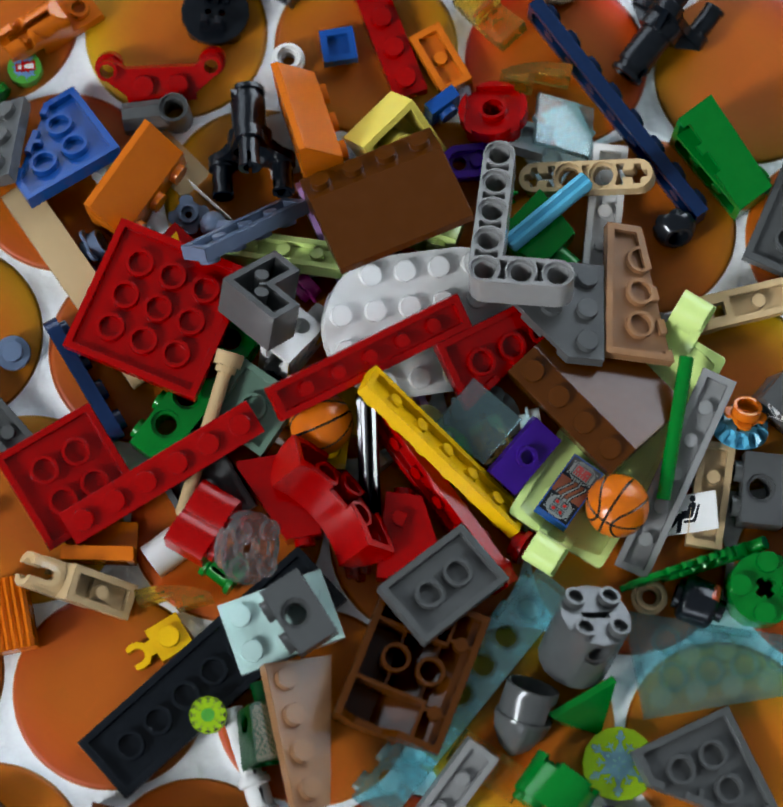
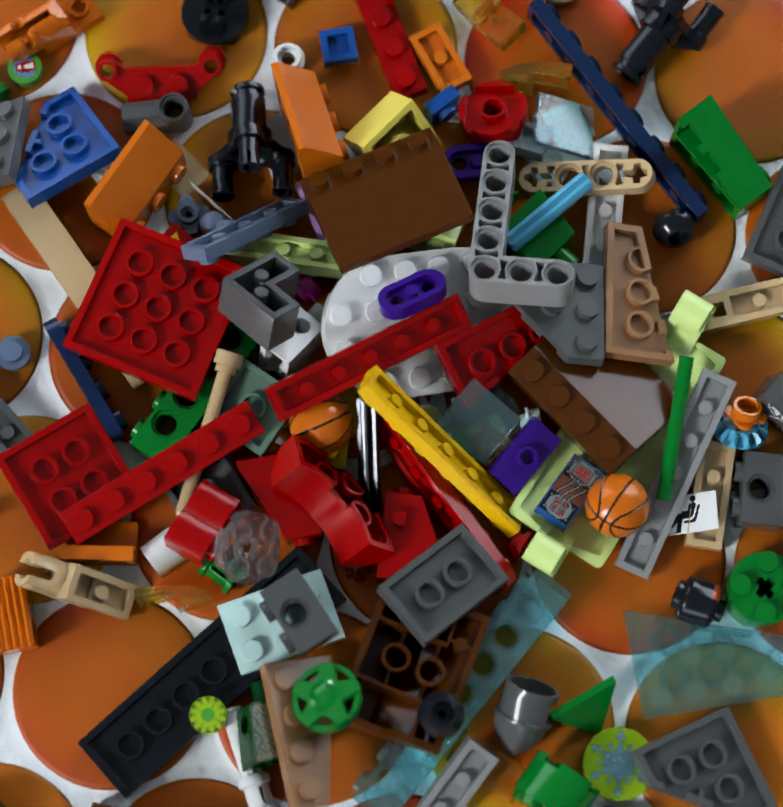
(93, 245): sand blue plate -> none
(165, 640): yellow plate -> none
(327, 697): none -> green wheel
(412, 294): none -> dark purple plate
(433, 724): none -> black plate
(584, 636): dark grey cylinder -> none
(660, 598): tan plate -> none
(701, 563): green animal -> none

